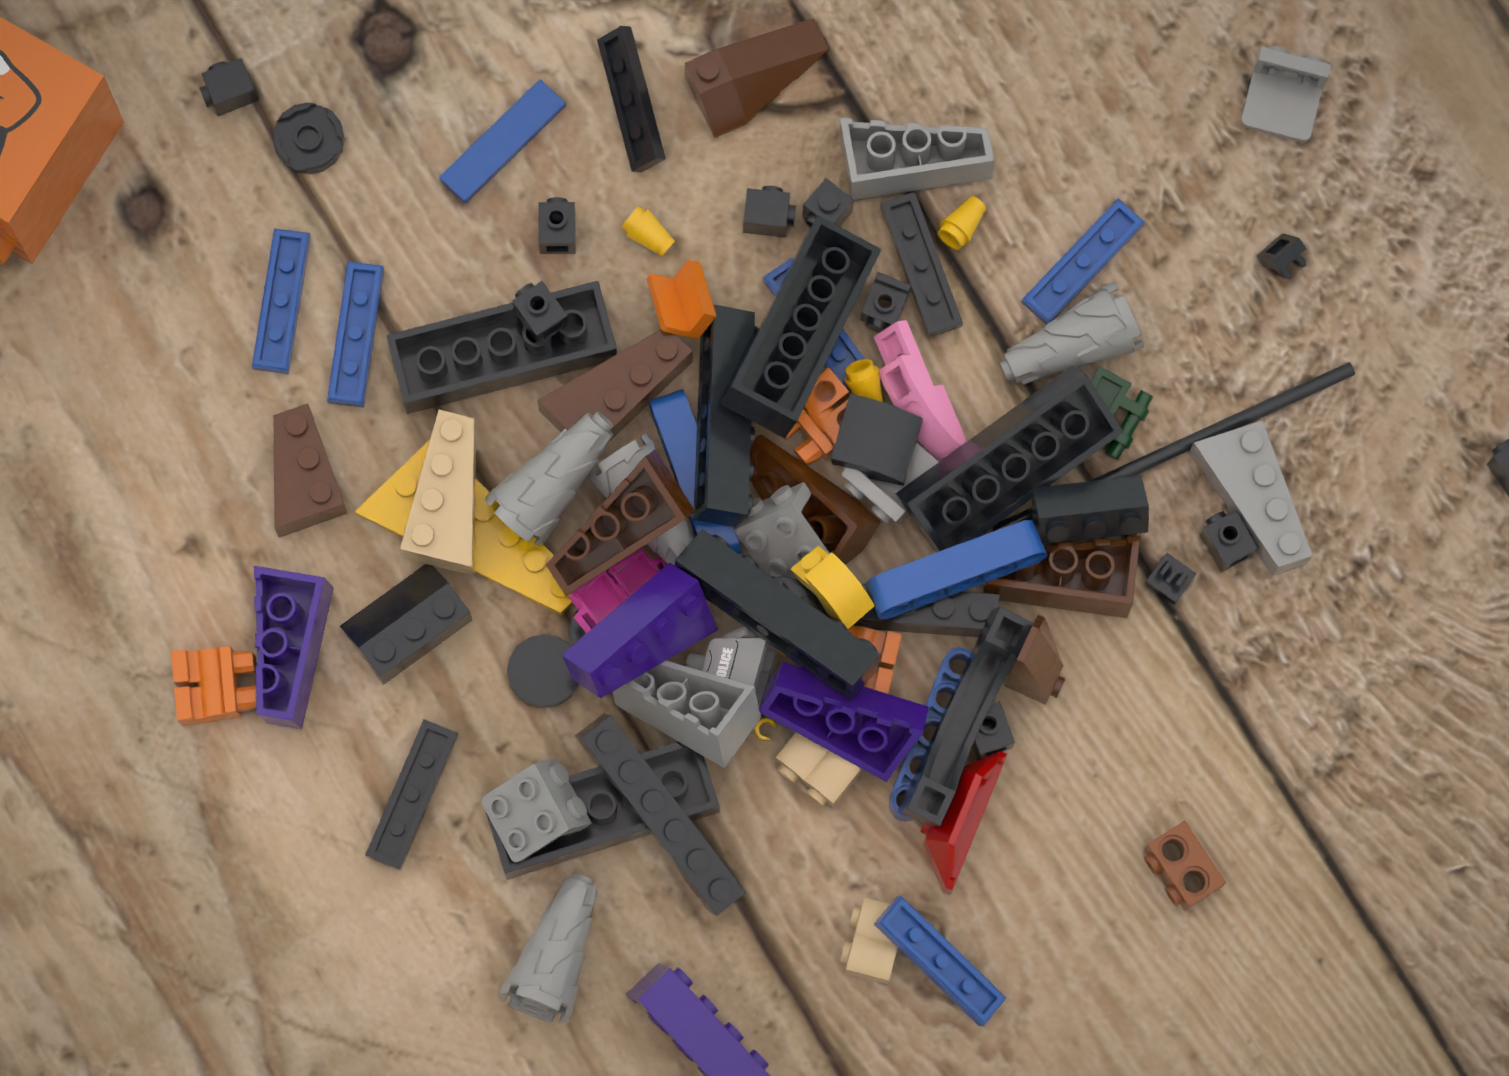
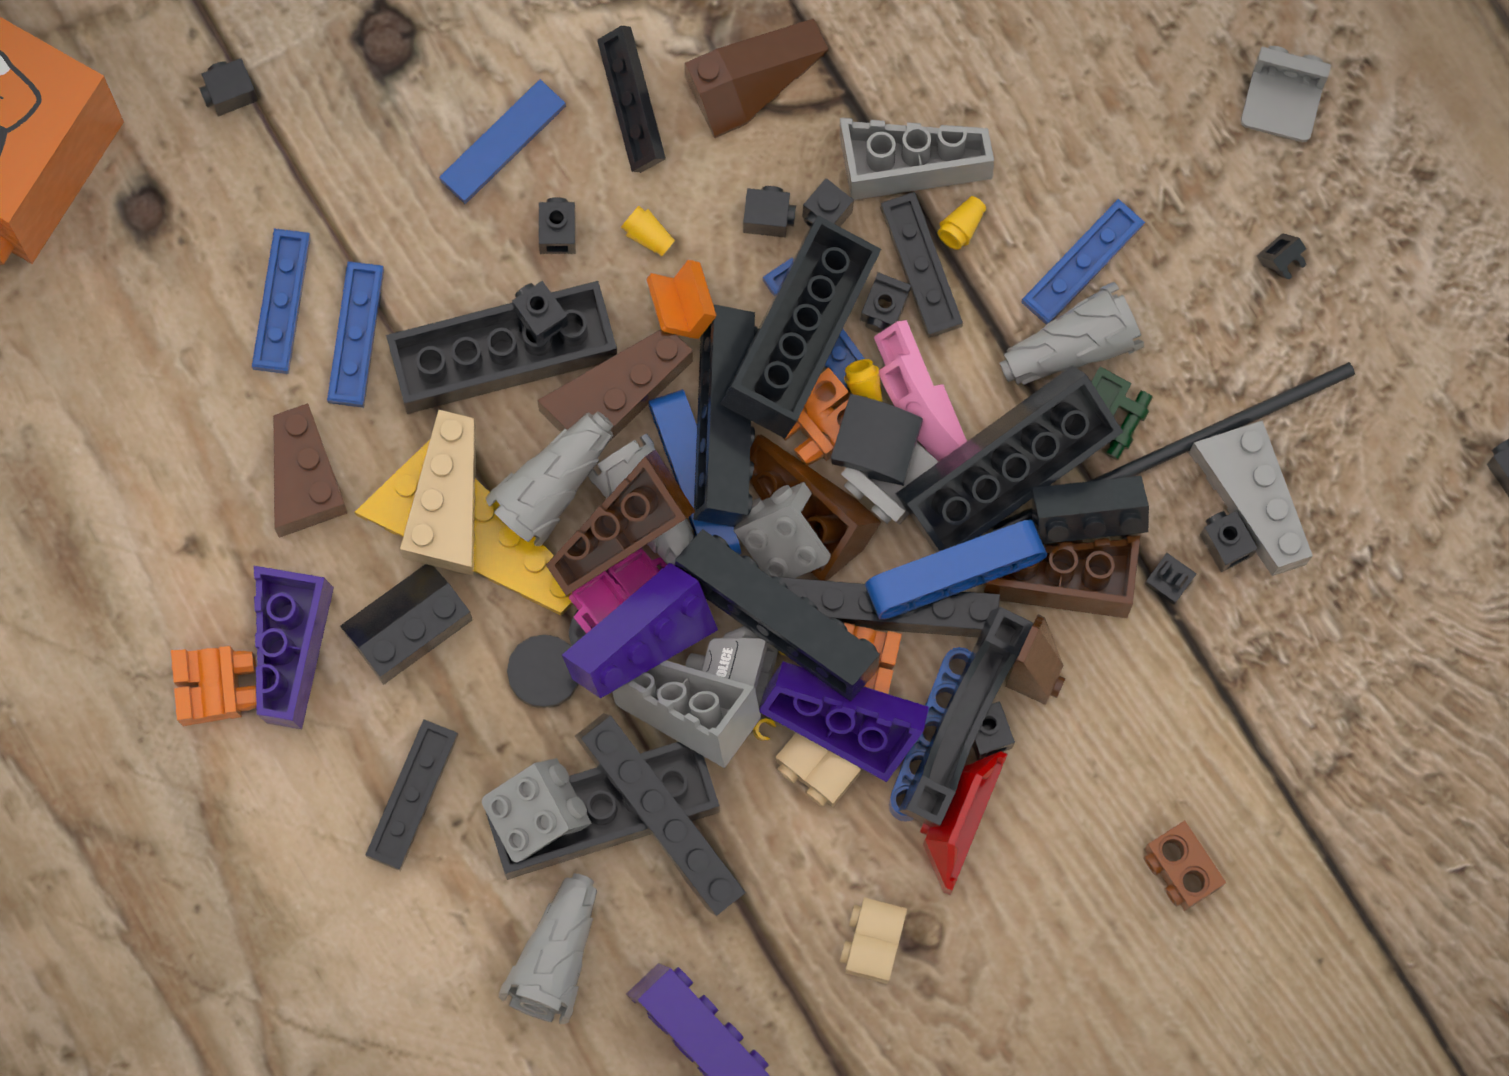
(308, 138): black tile -> none
(833, 585): yellow brick -> none
(940, 961): blue tile -> none

